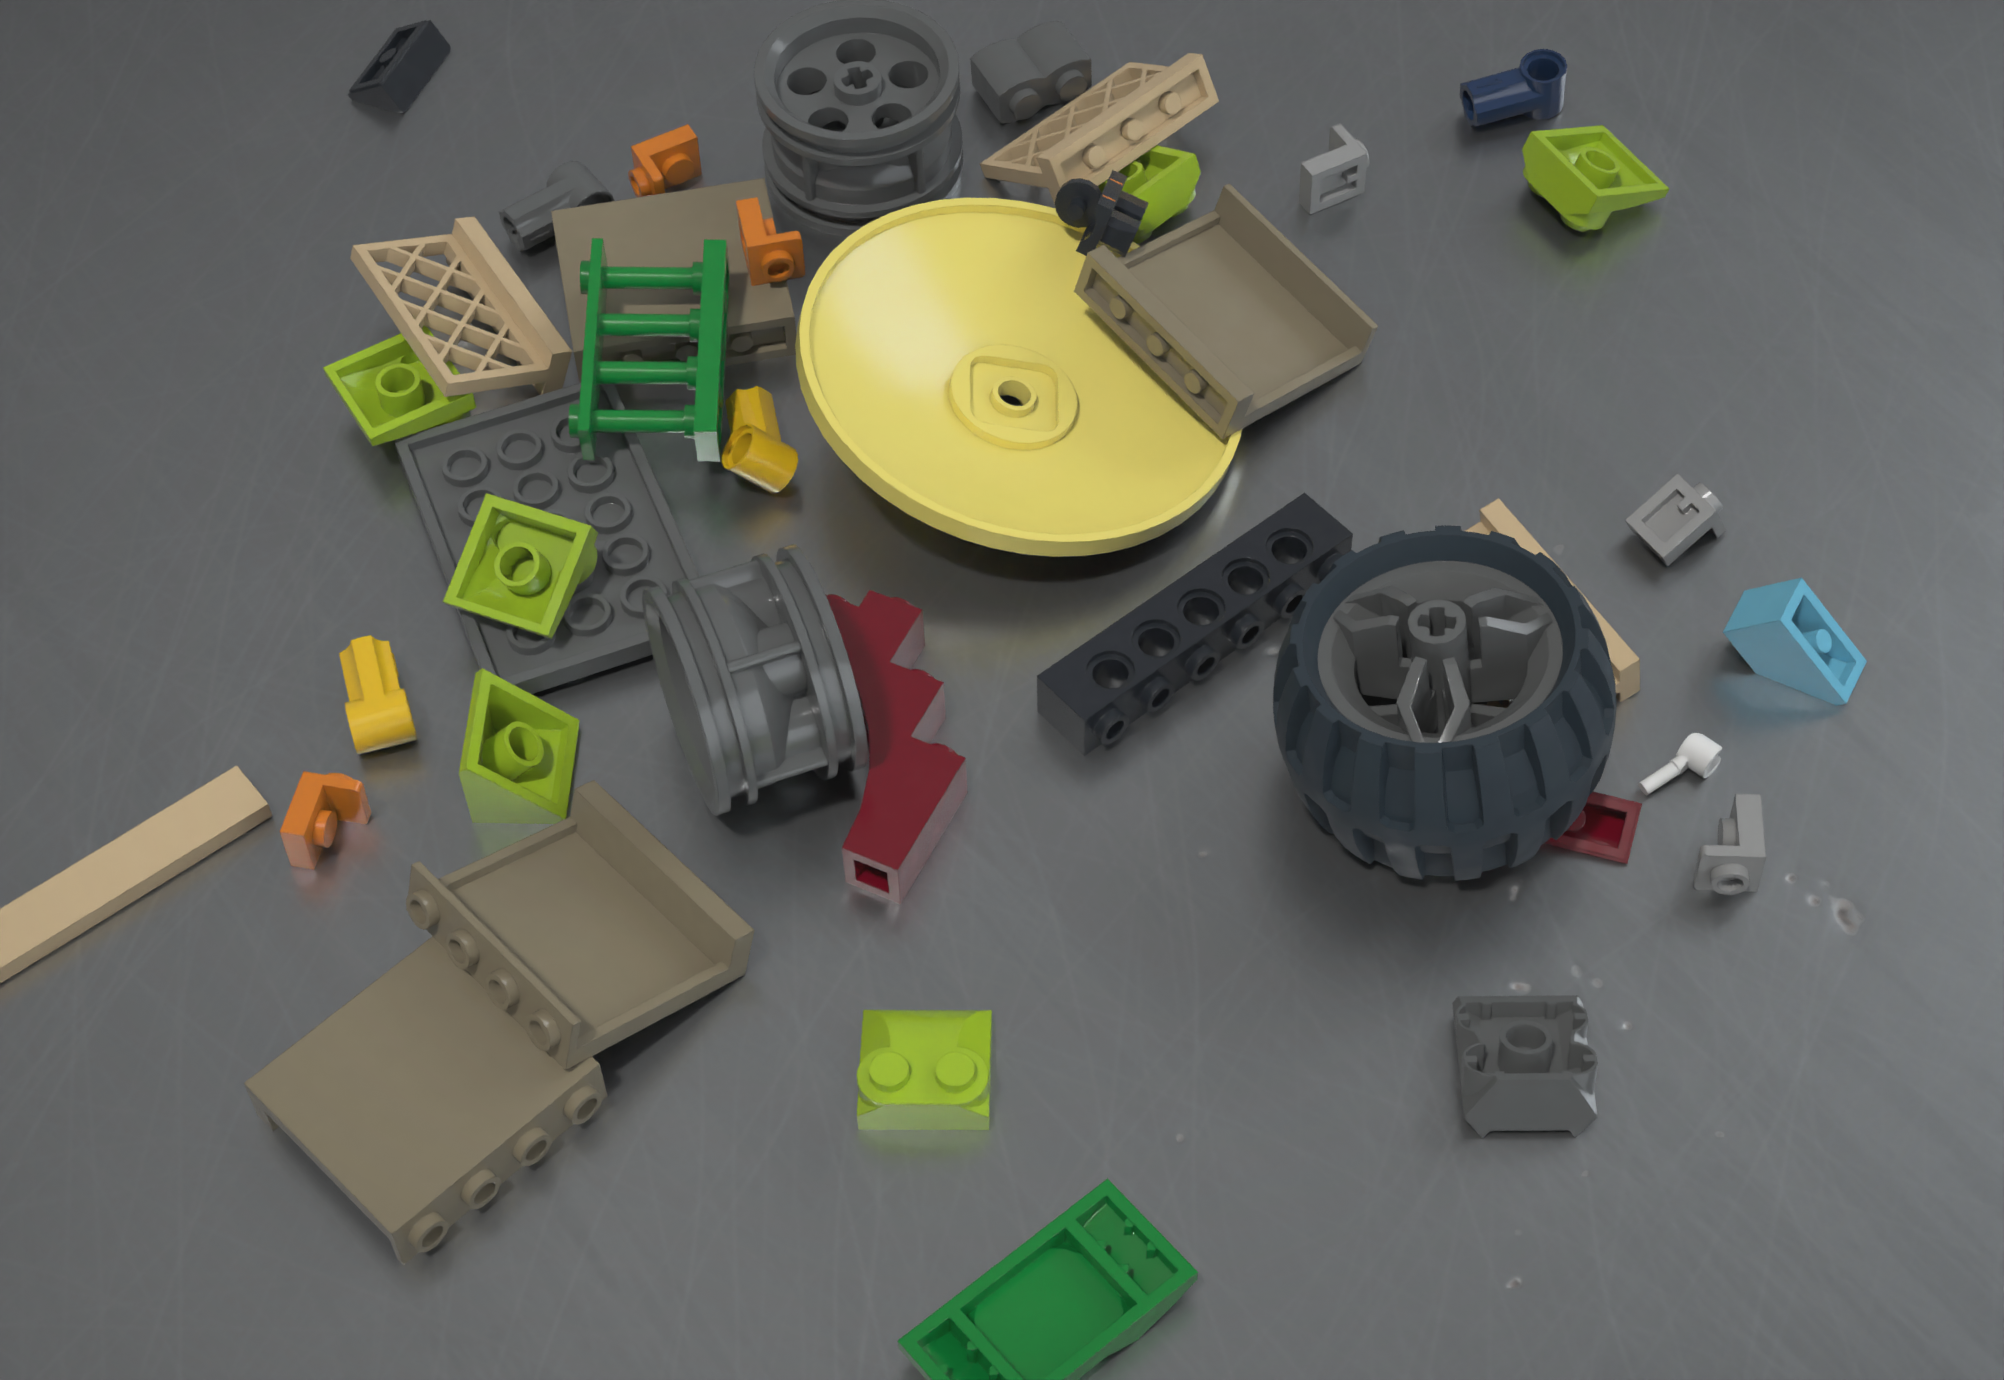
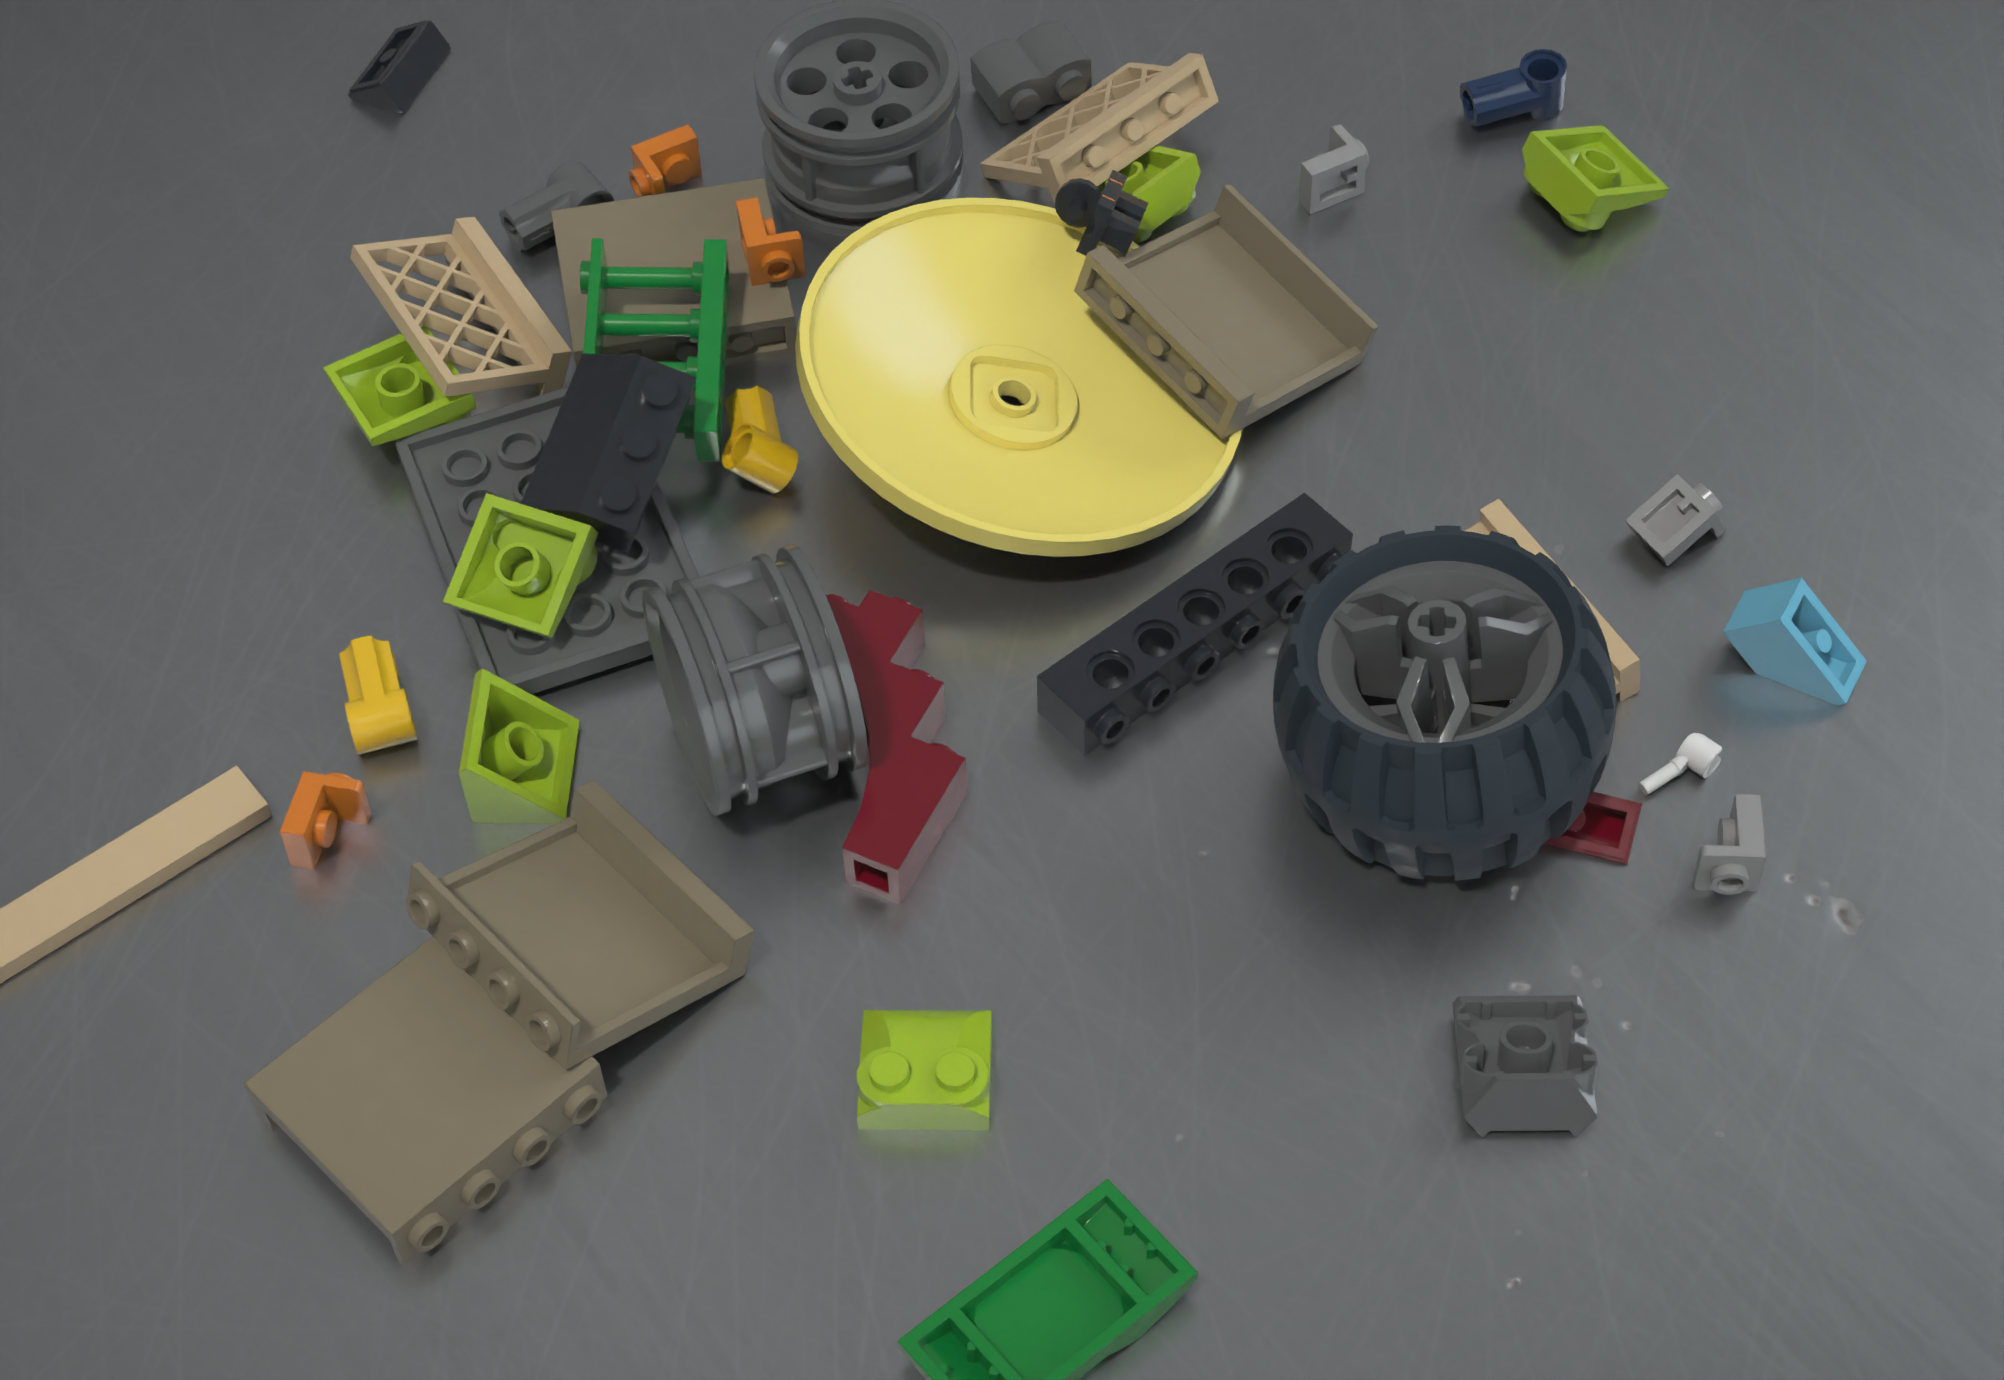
(610, 444): none -> black slope

